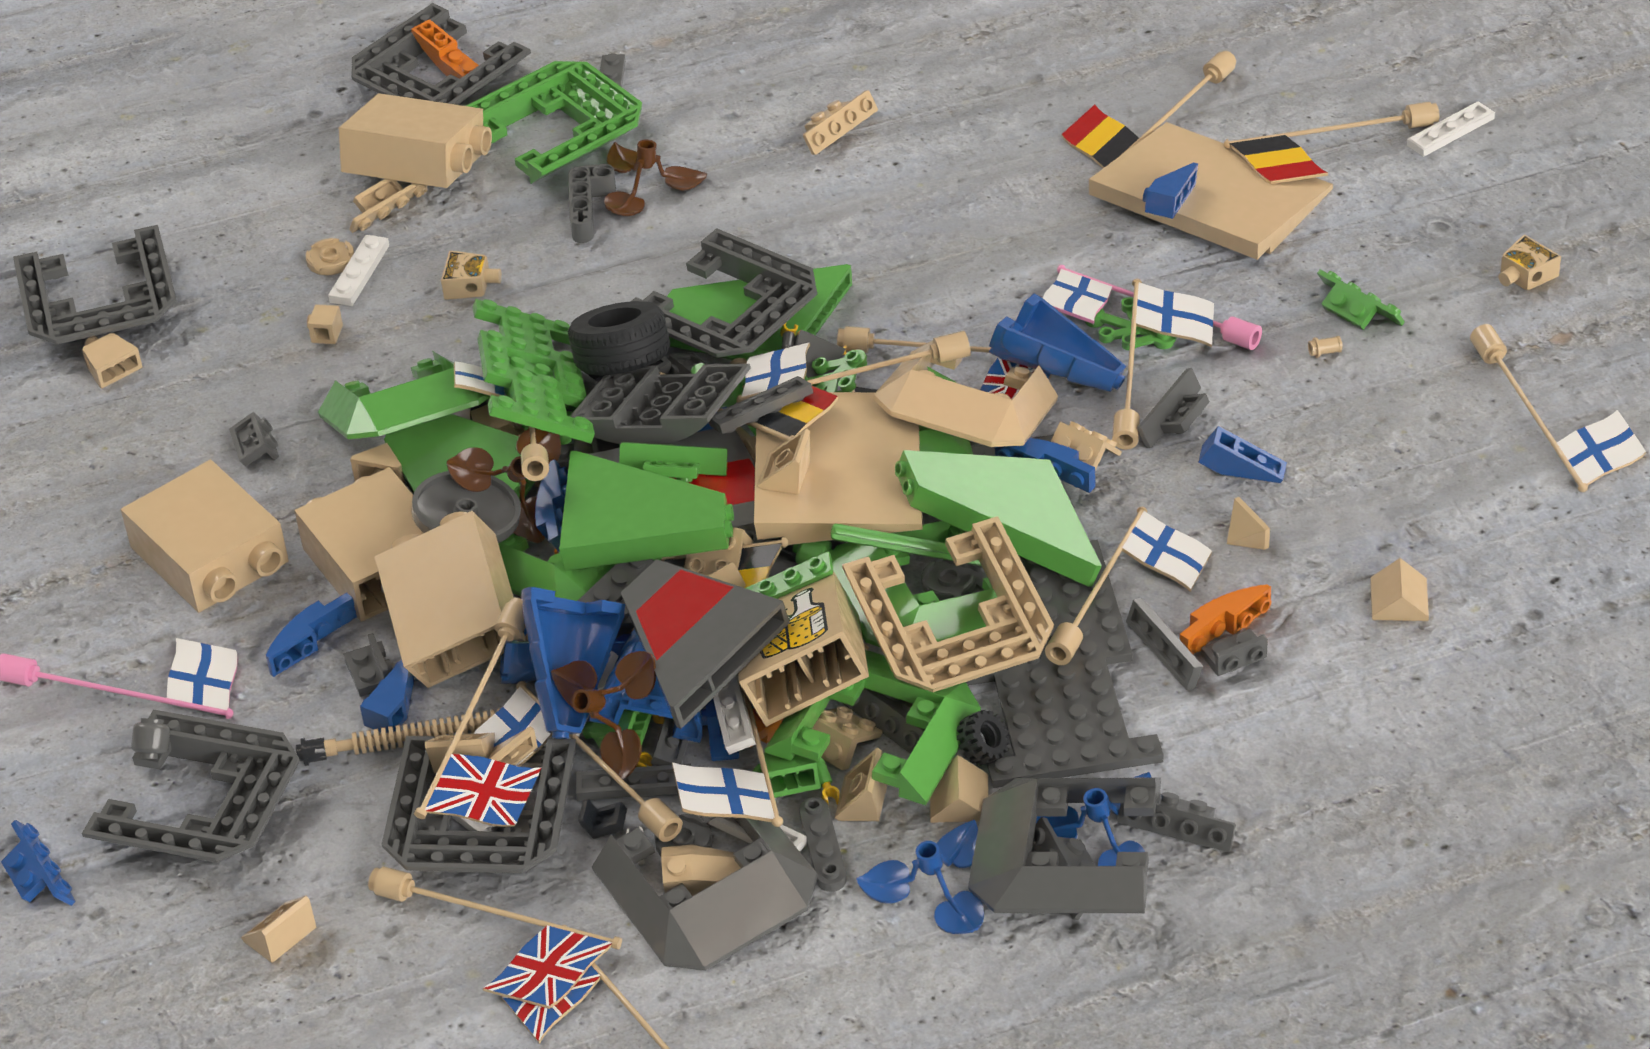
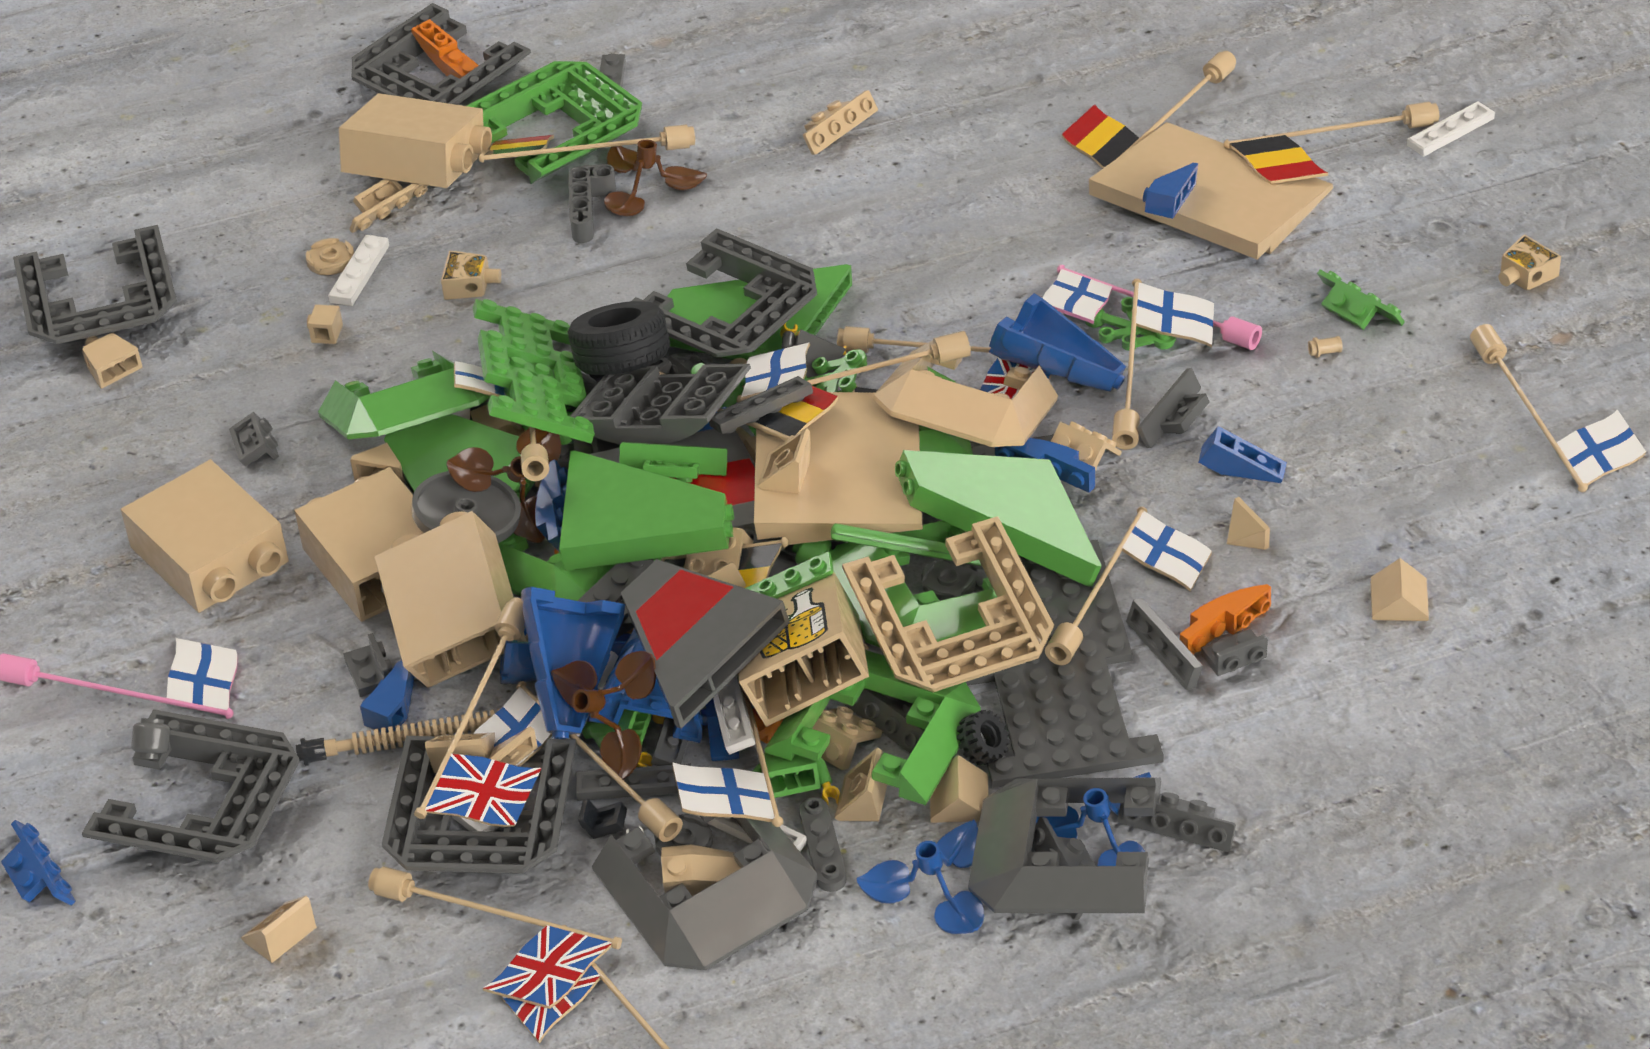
(301, 634): blue slope -> none
(672, 138): none -> tan flag

